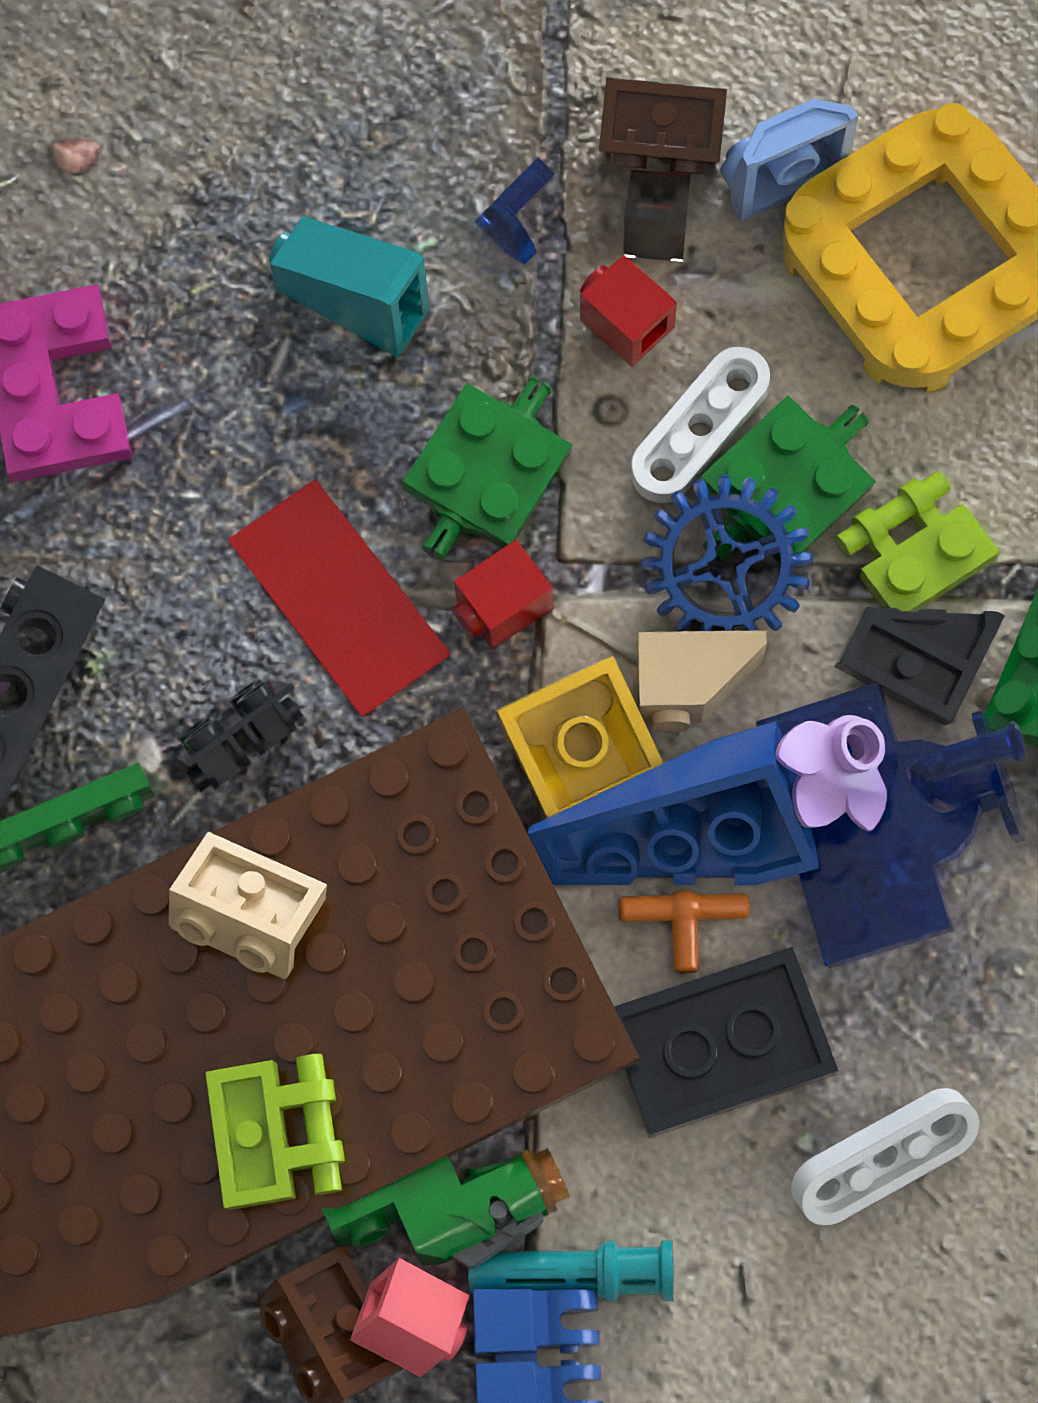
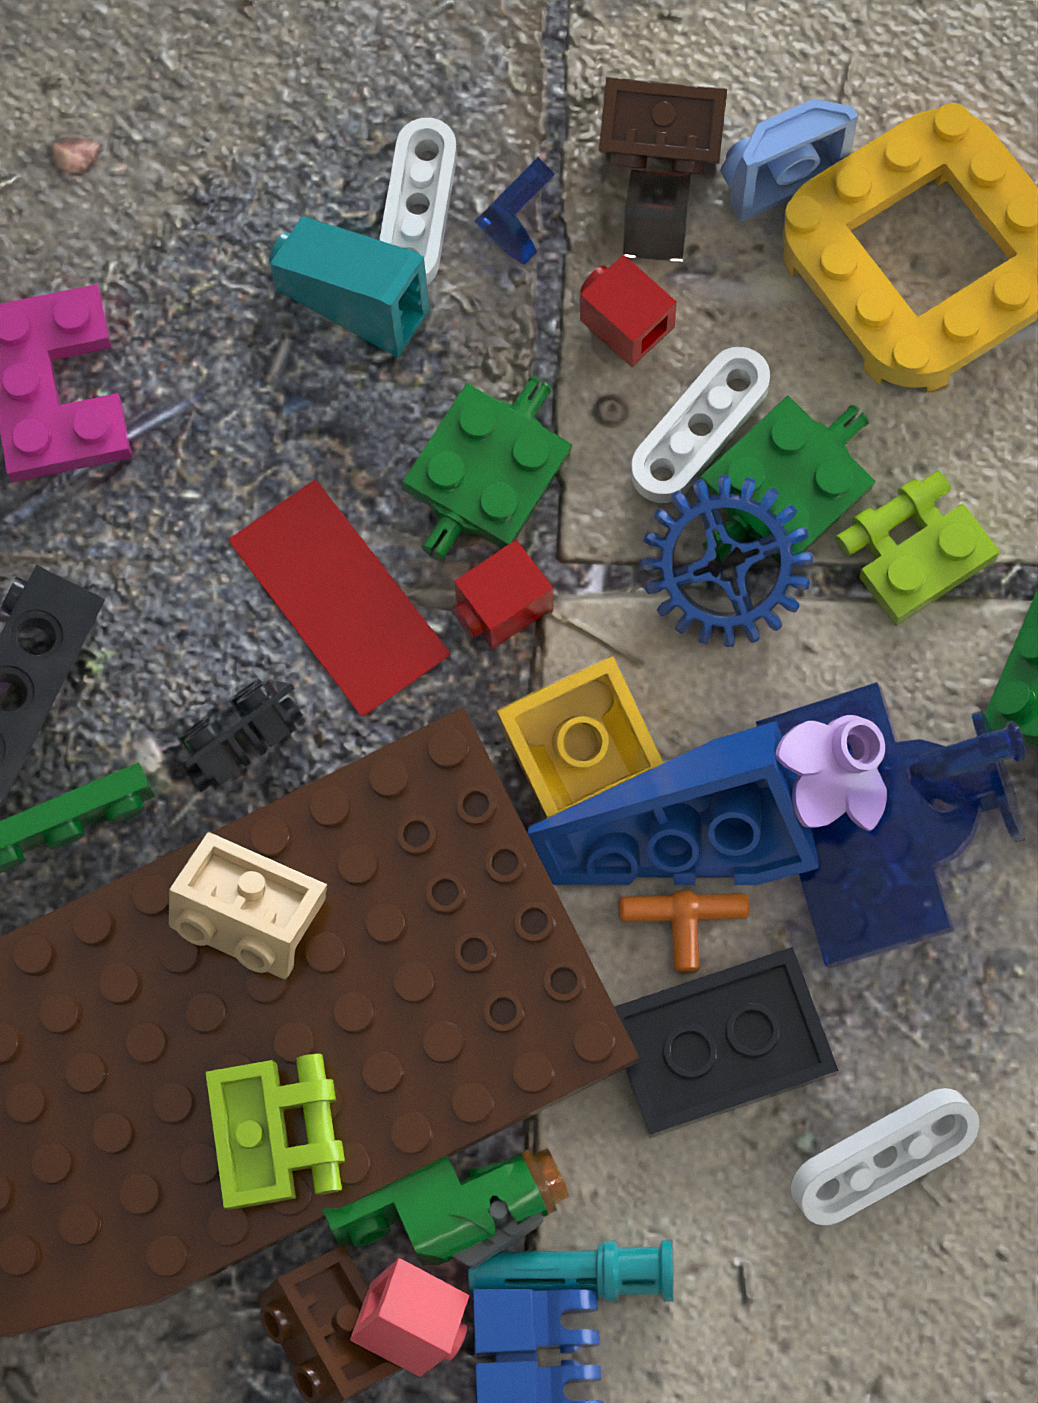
(420, 183): none -> white plate
(692, 673): tan slope -> none
(920, 655): black wing -> none

